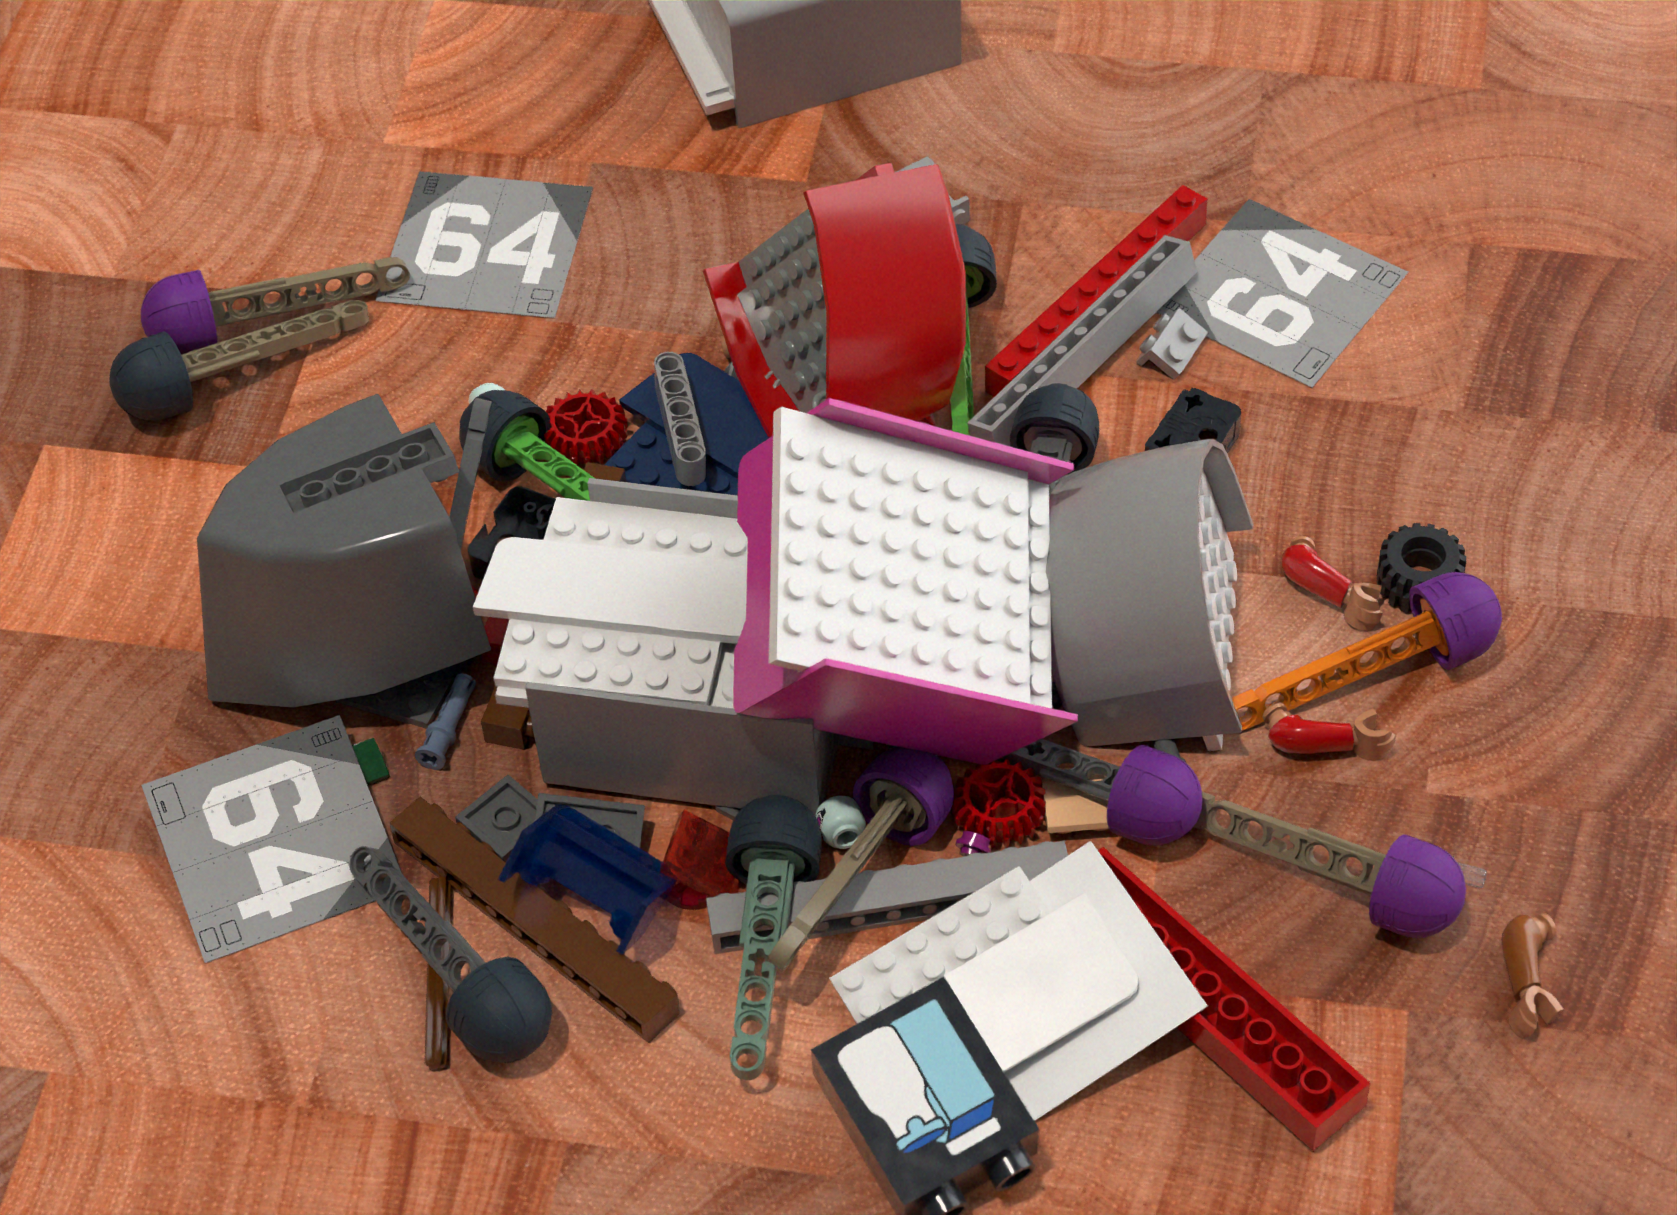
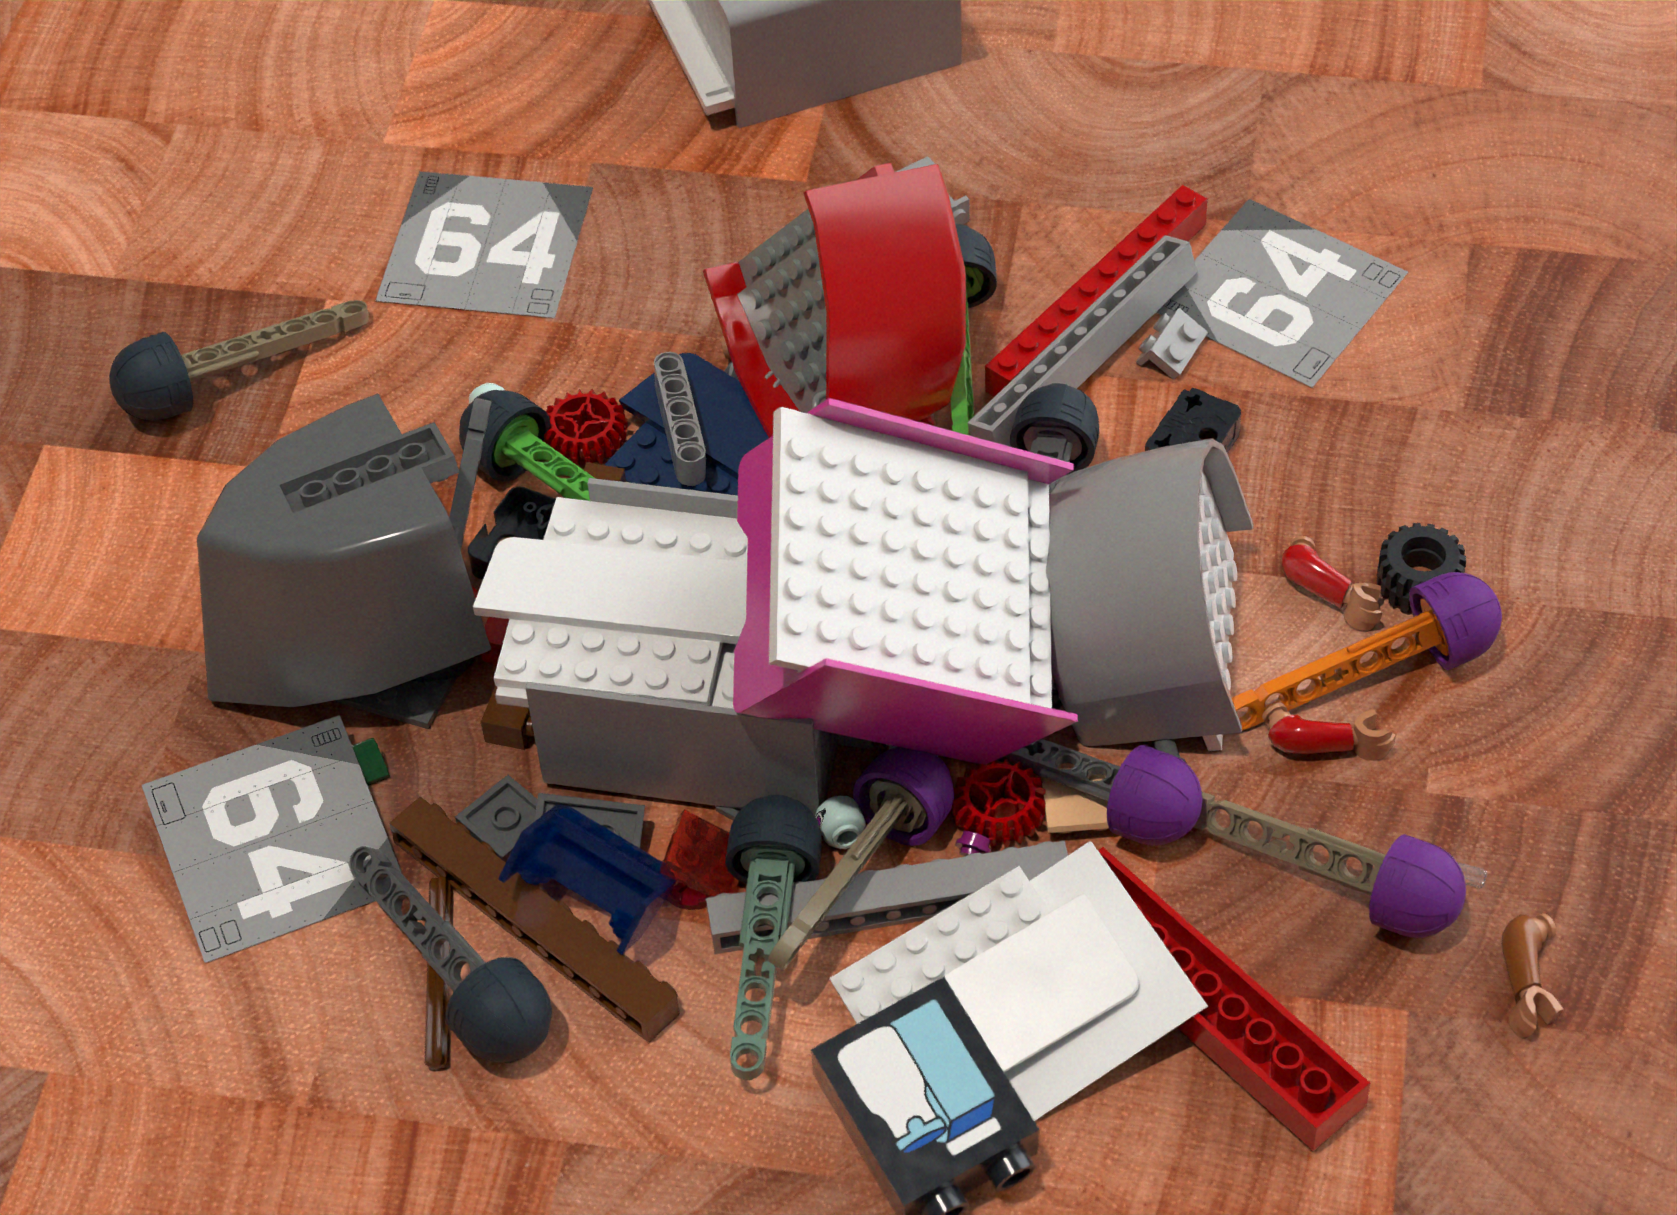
(191, 313): piece -> none
(442, 732): sand blue pin -> none

